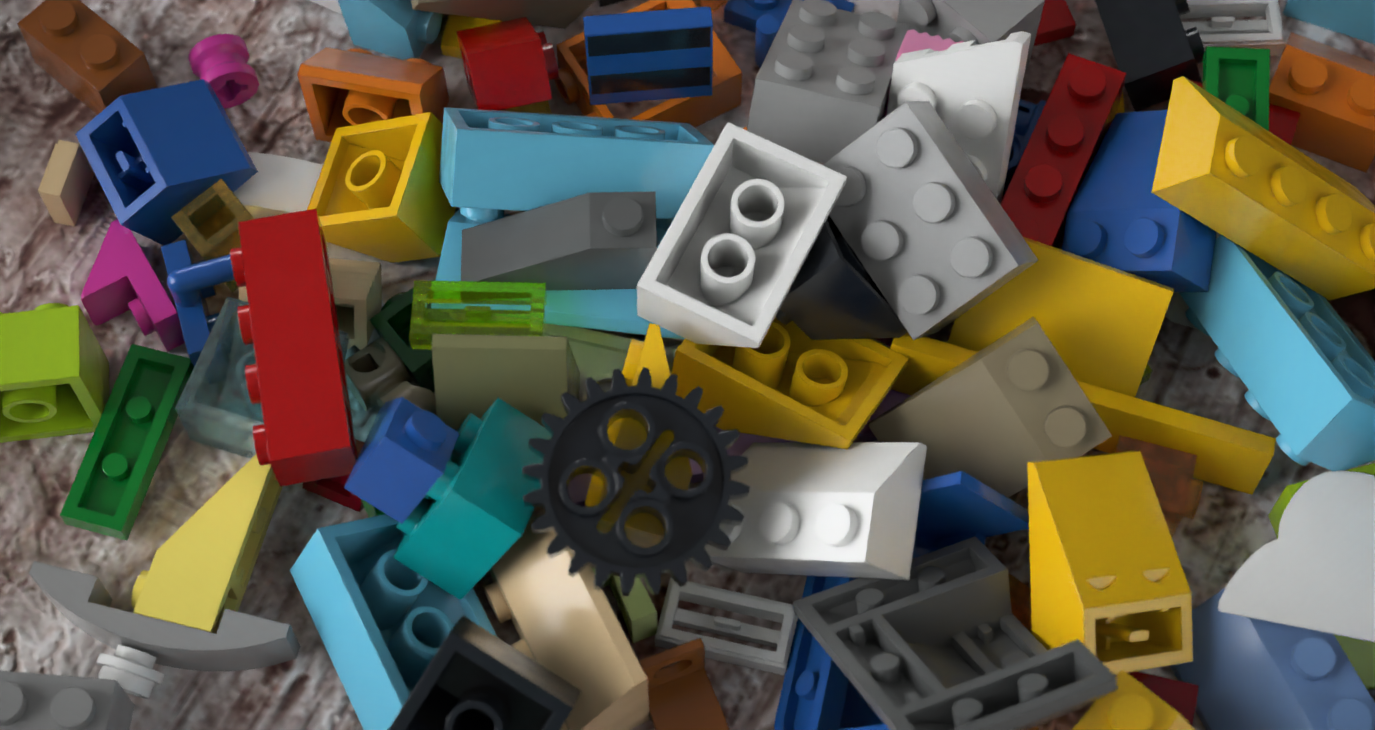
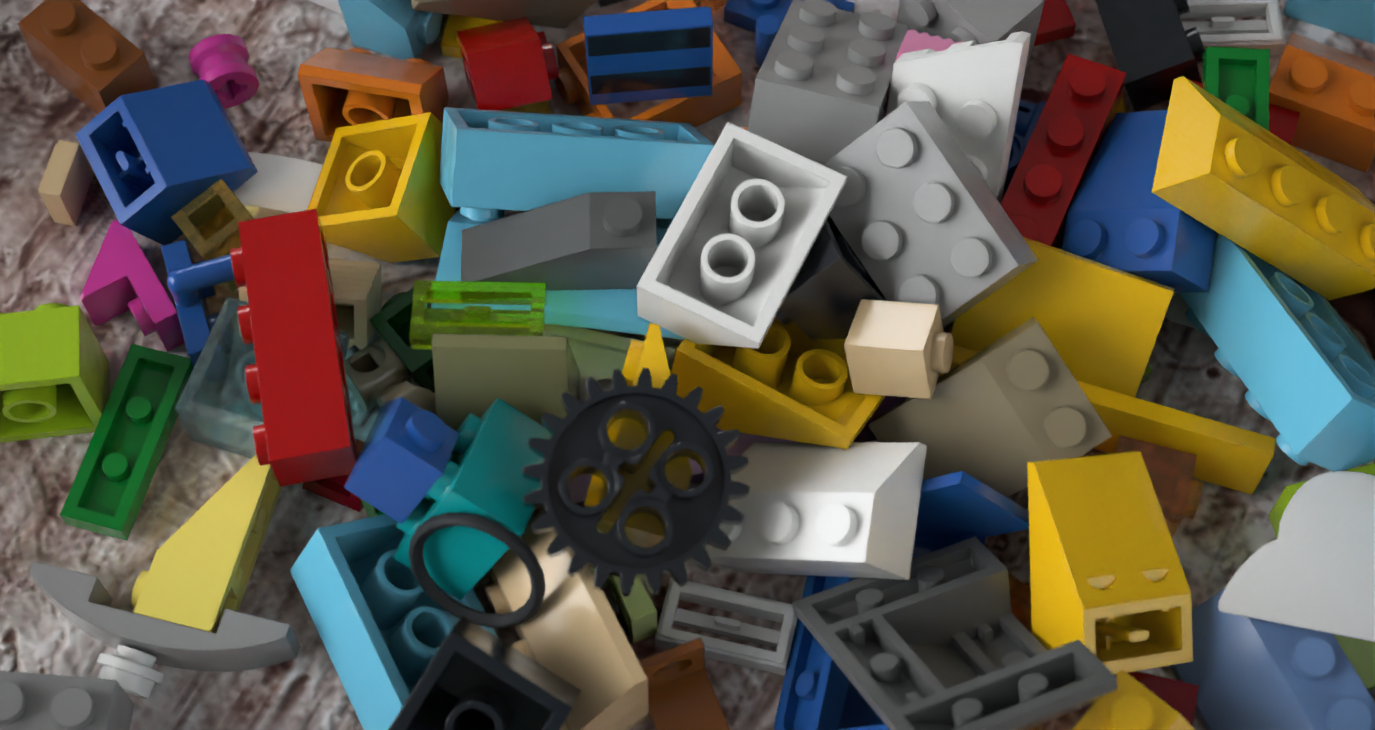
(499, 532): none -> black tyre
(897, 349): none -> tan brick

